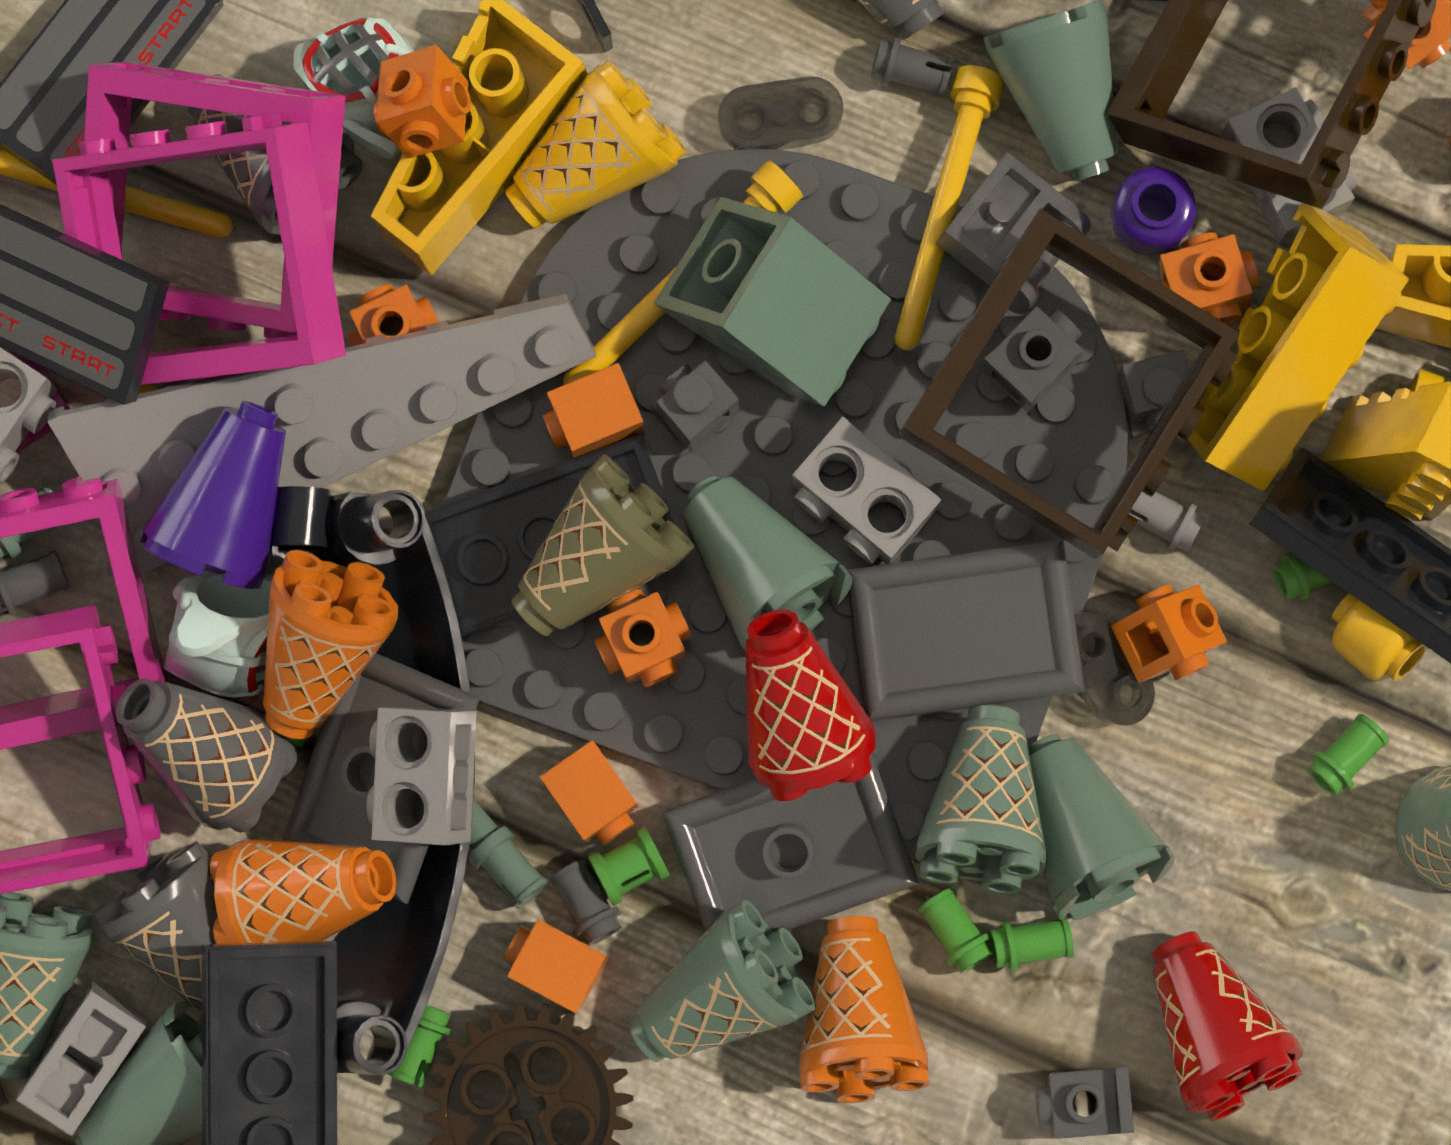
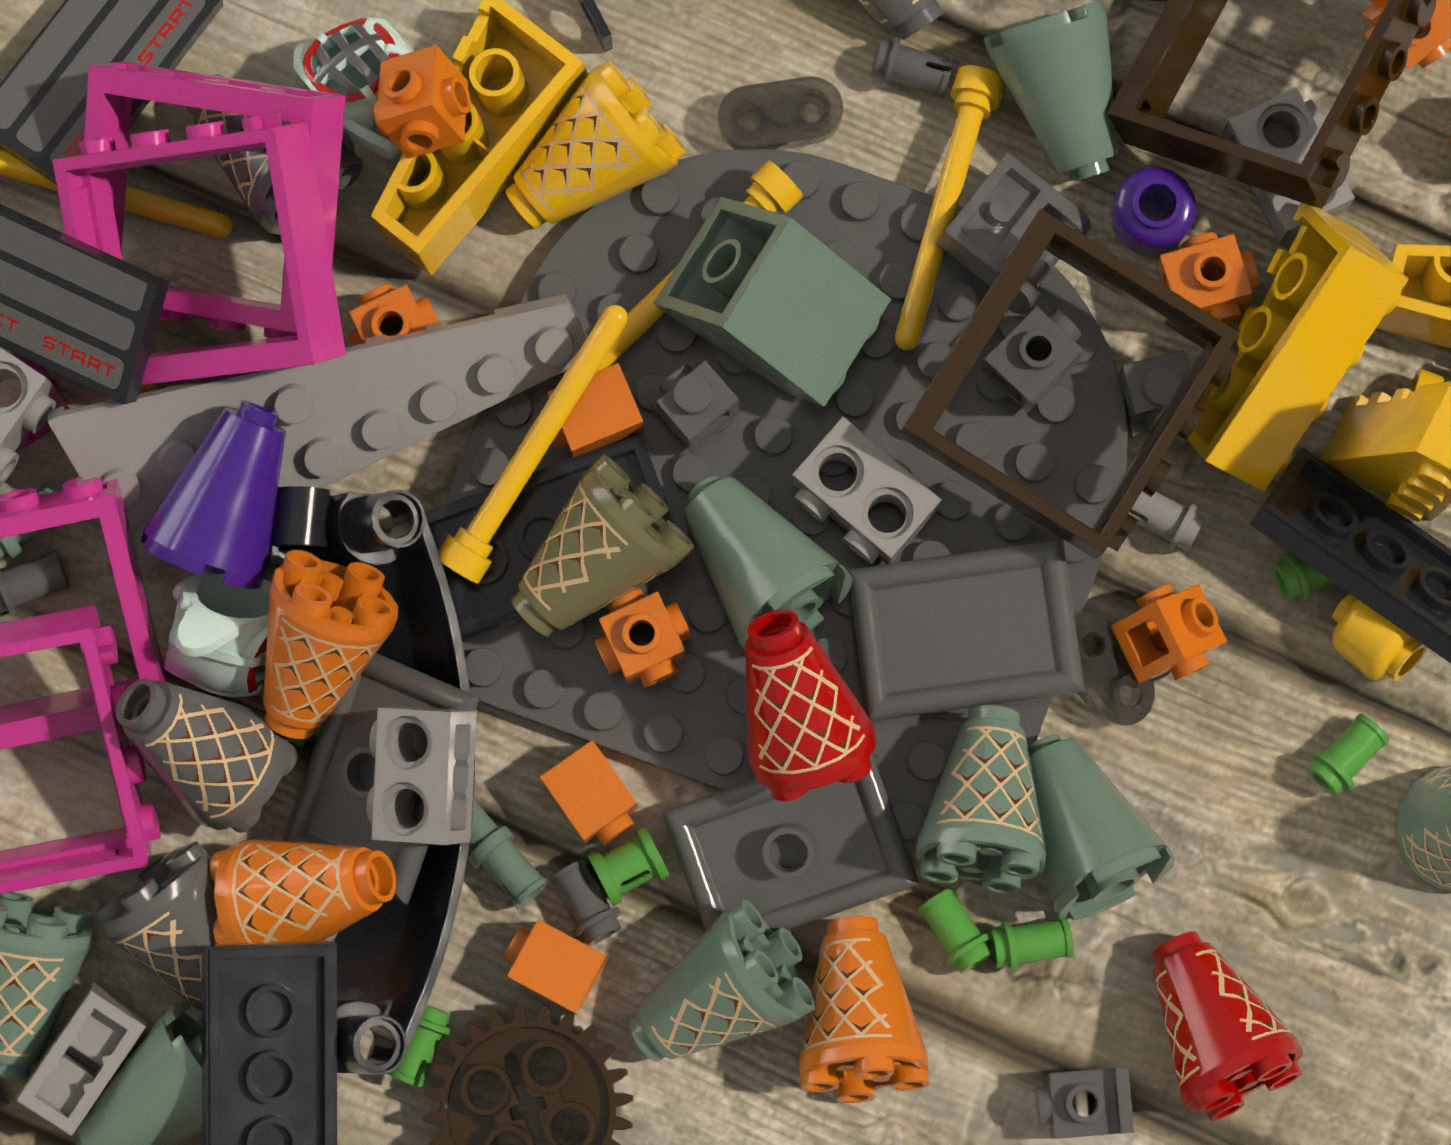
(469, 548): none -> yellow piece

